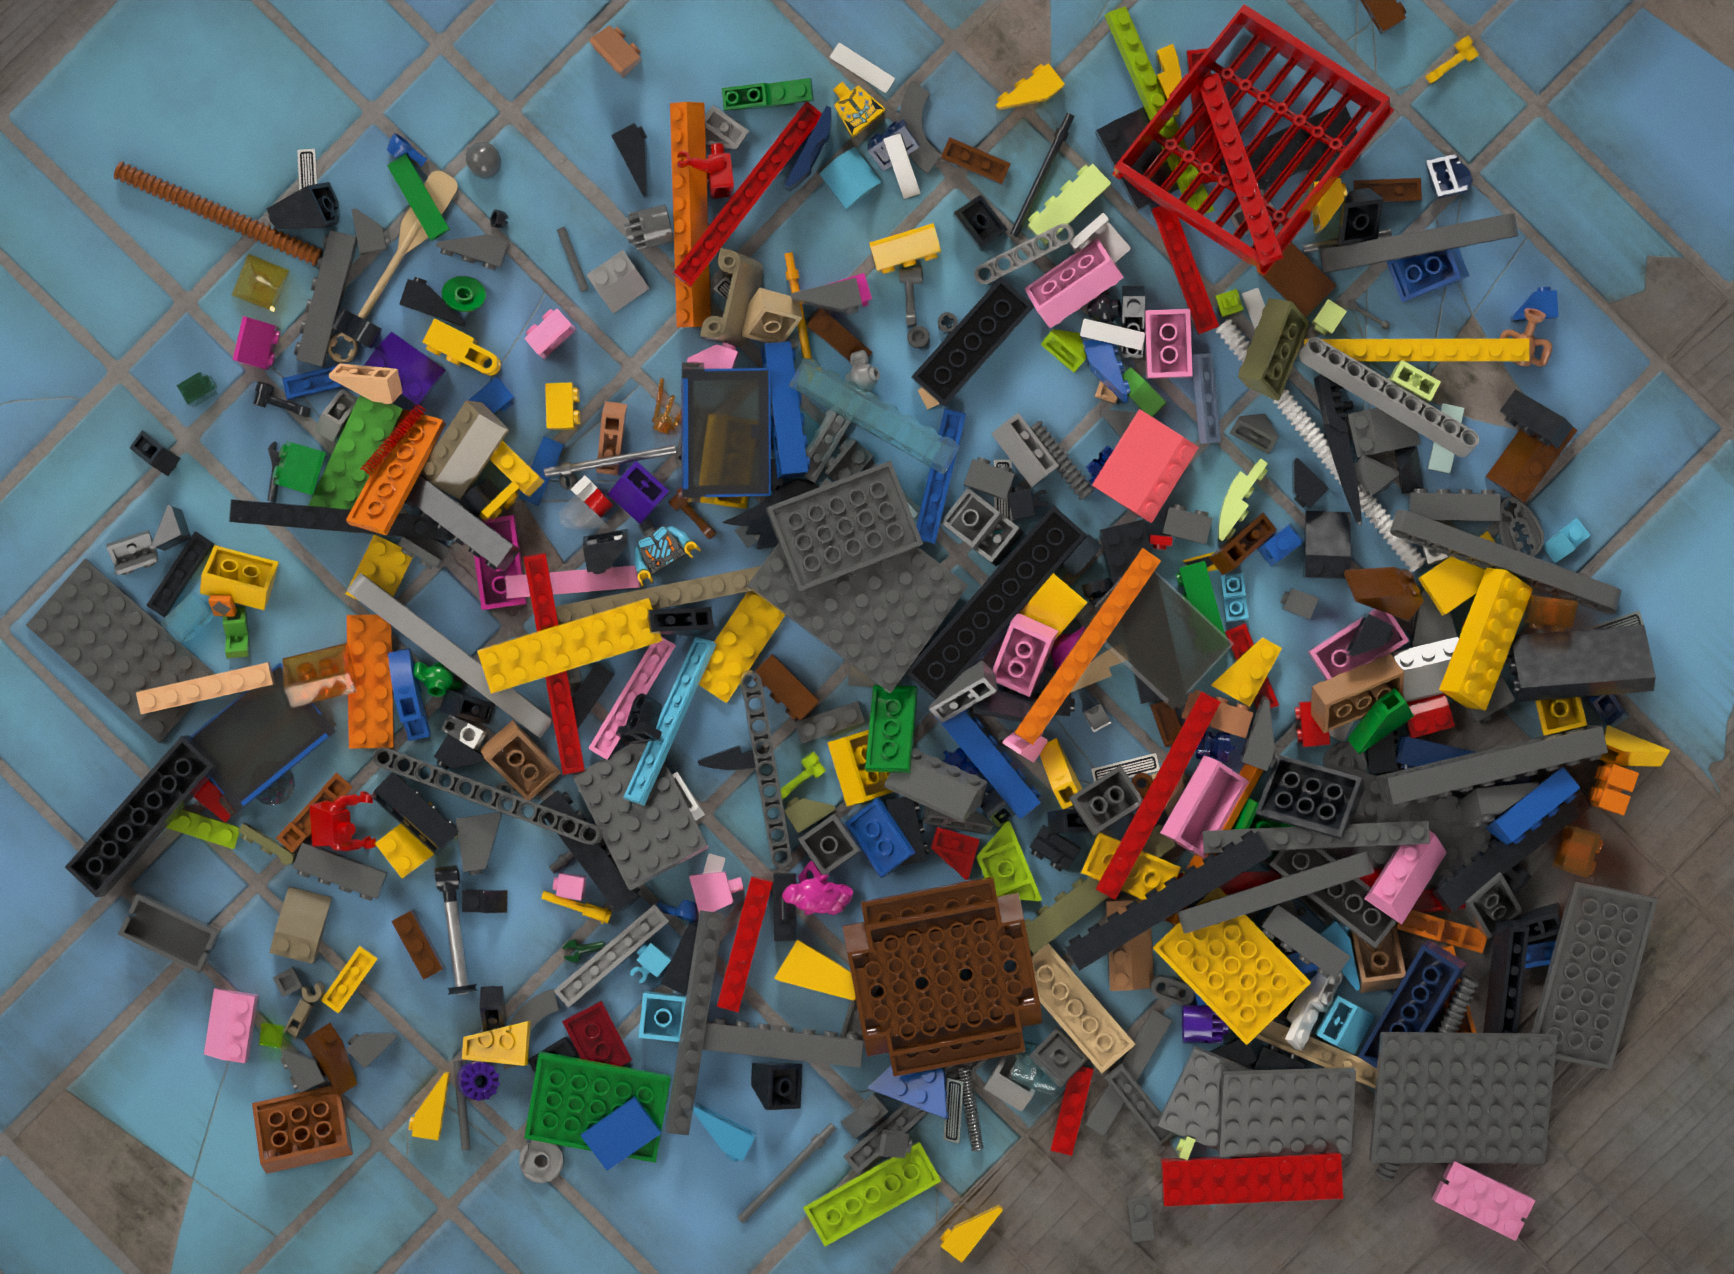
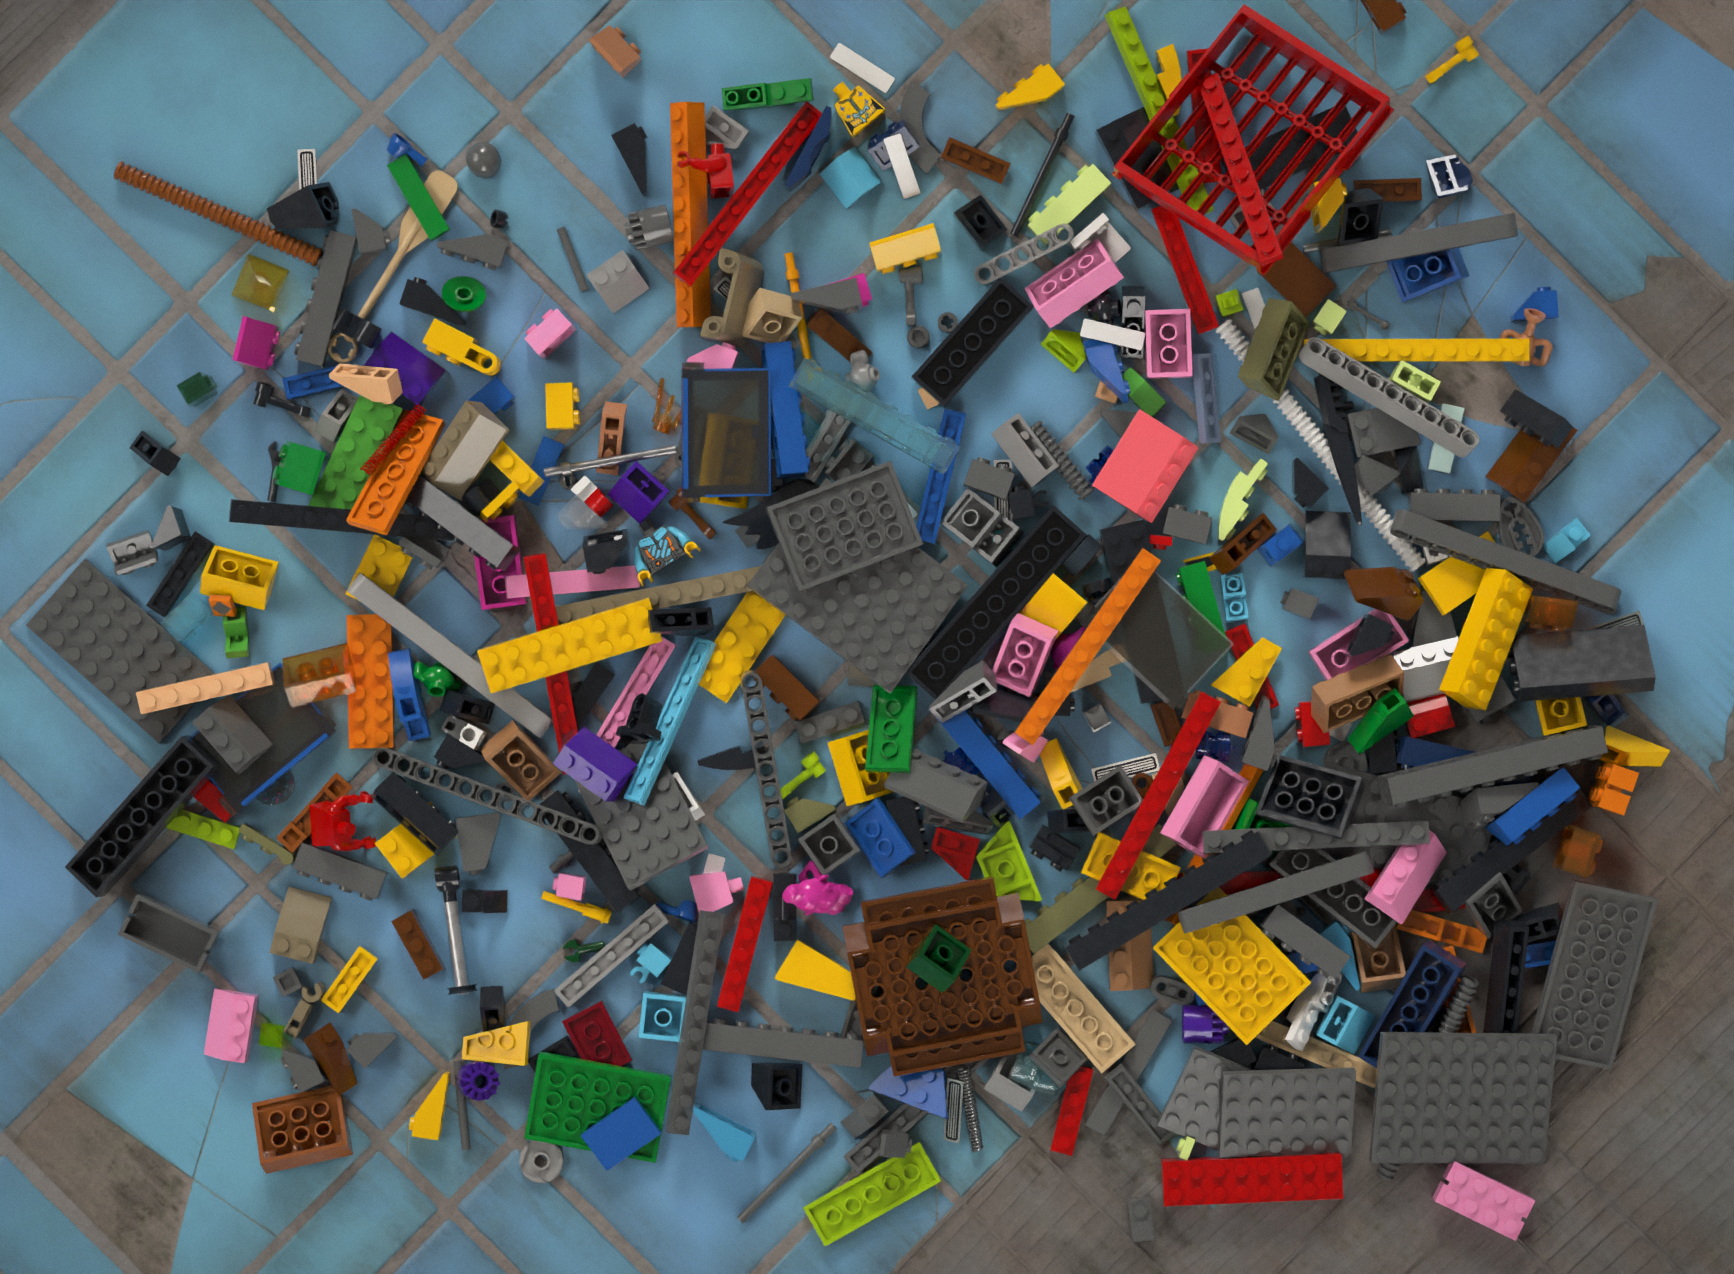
(232, 734): none -> dark grey slope
(595, 764): none -> dark purple slope
(939, 958): none -> dark green slope
(965, 1235): yellow slope -> none

